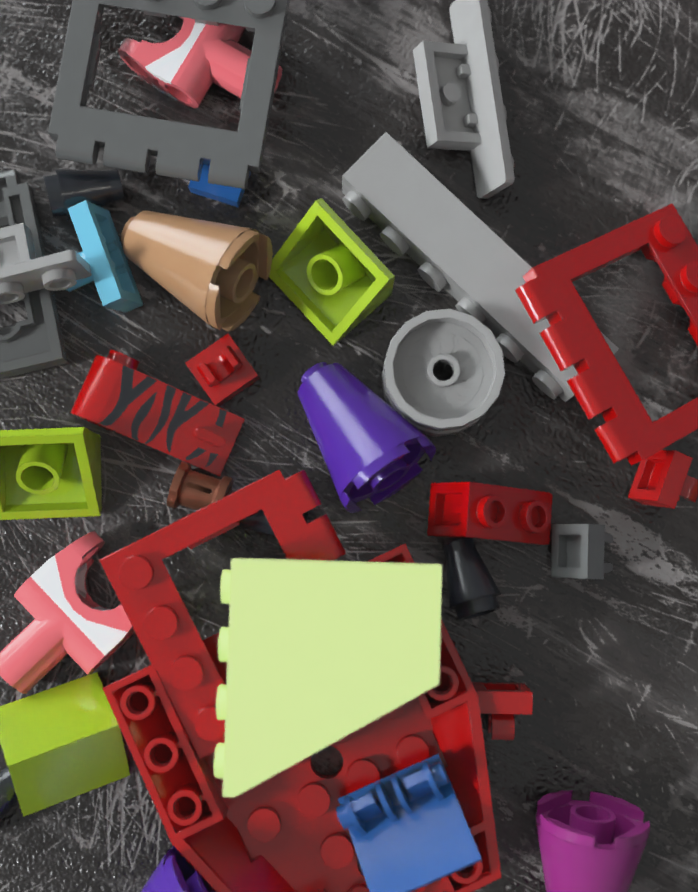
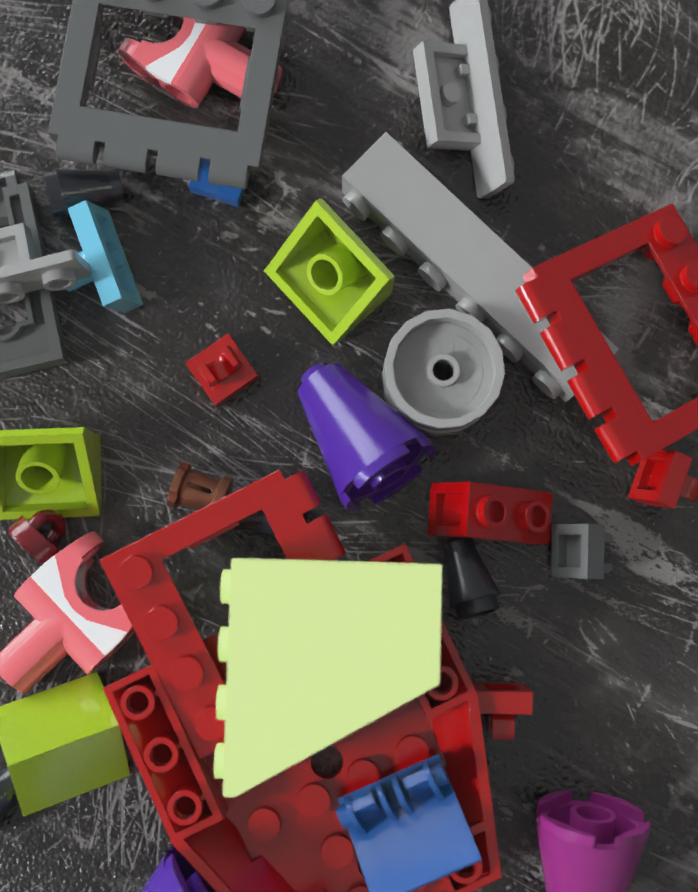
(33, 540): none -> dark red tile
(156, 413): red door -> none
(201, 263): medium nougat cone -> none

